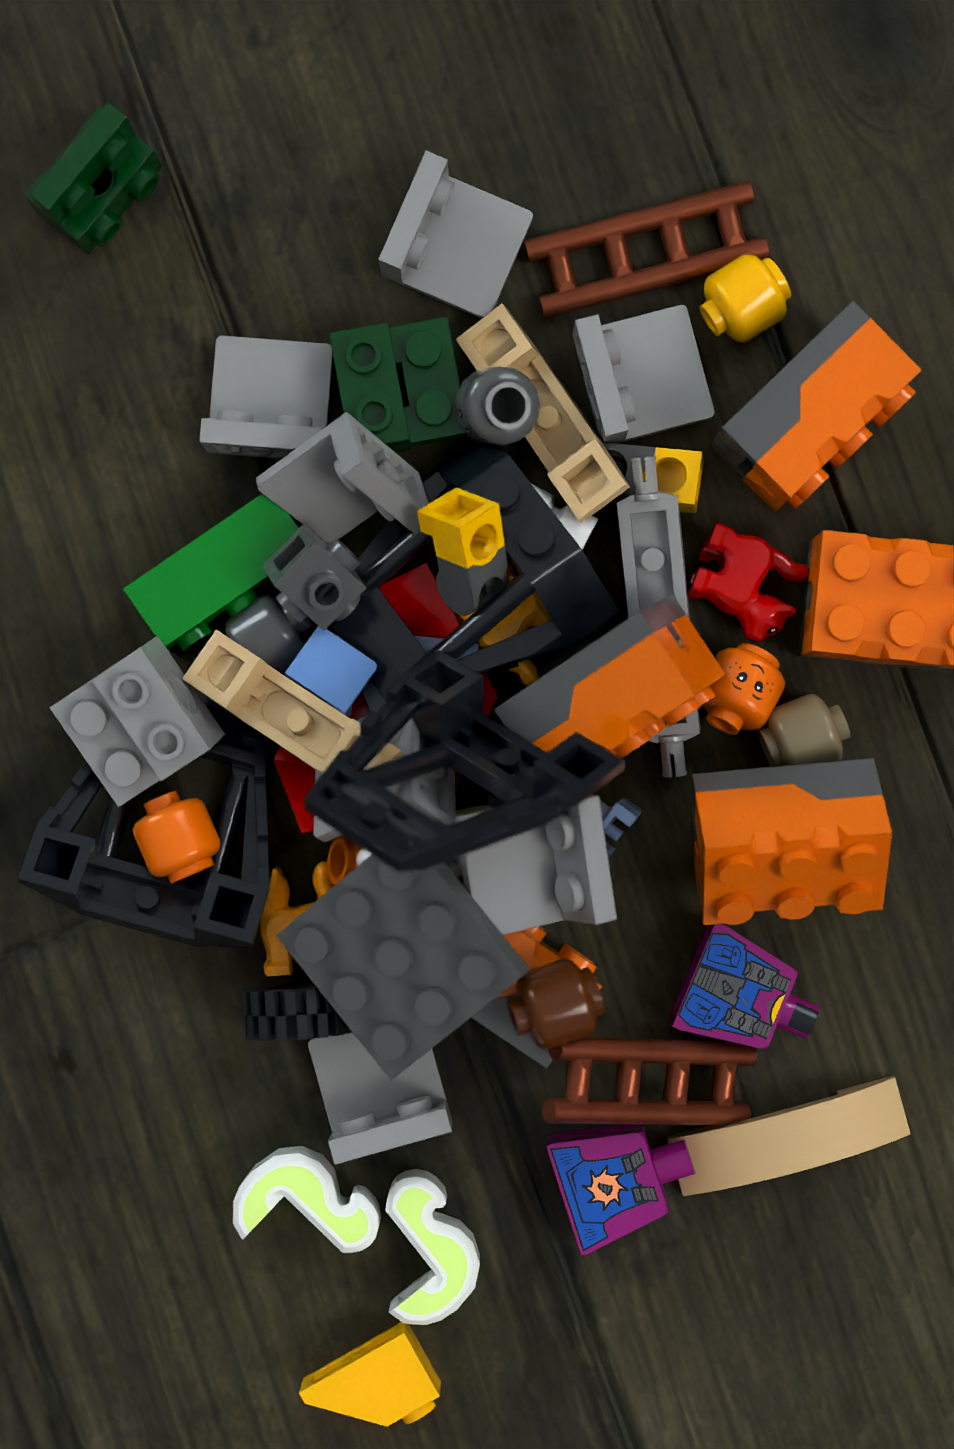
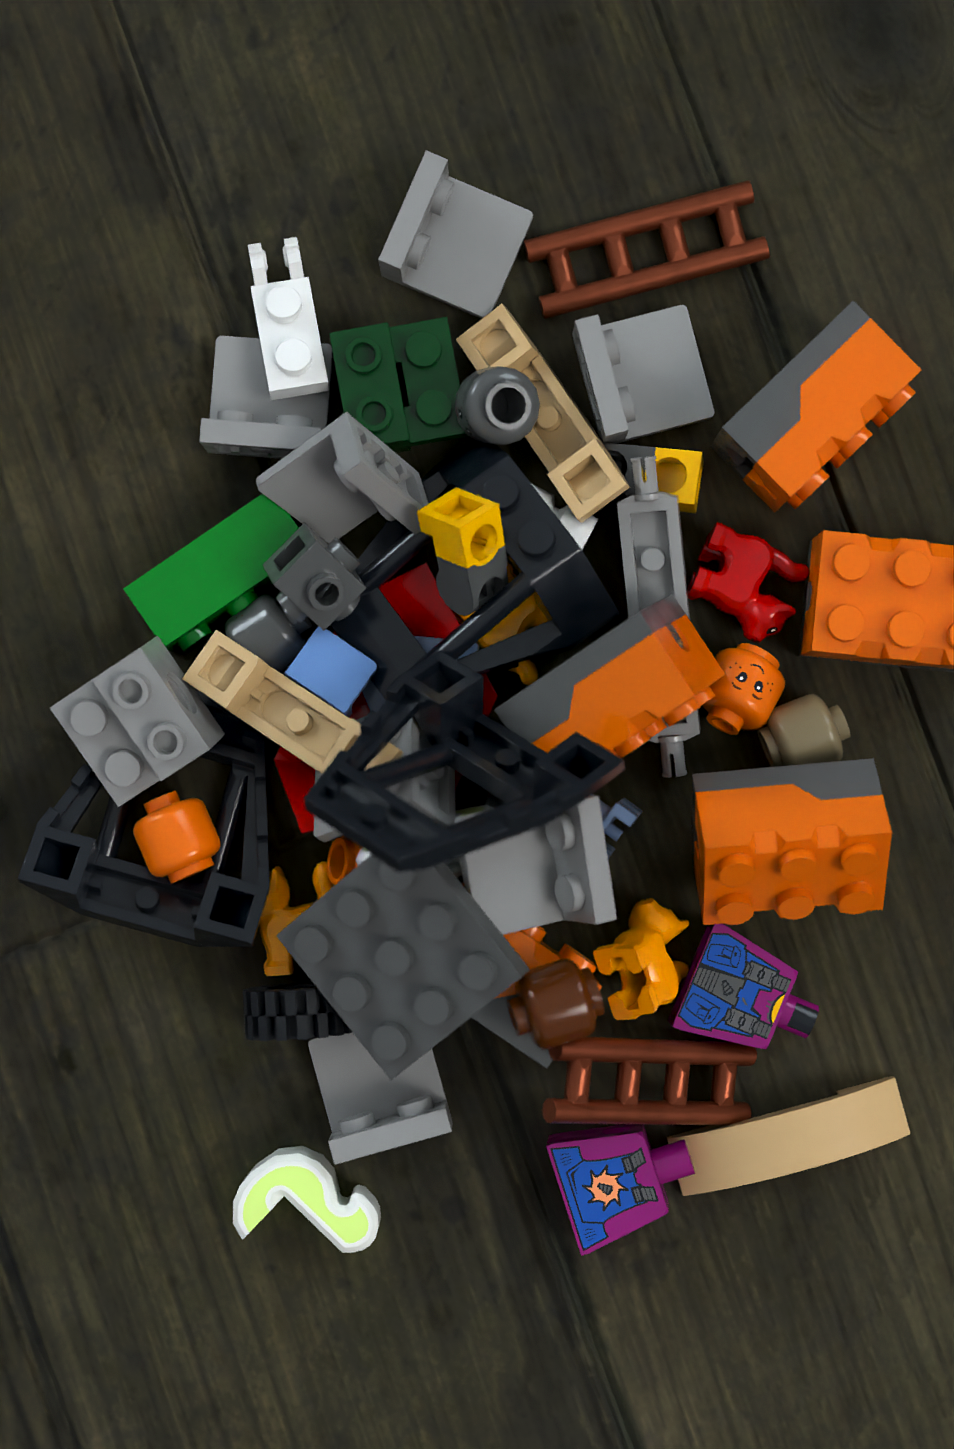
(65, 191): dark green brick -> none
(287, 326): none -> white hinge
(377, 1380): yellow slope -> none
(441, 1242): white animal -> none
(643, 963): none -> light orange animal
(745, 298): yellow head -> none

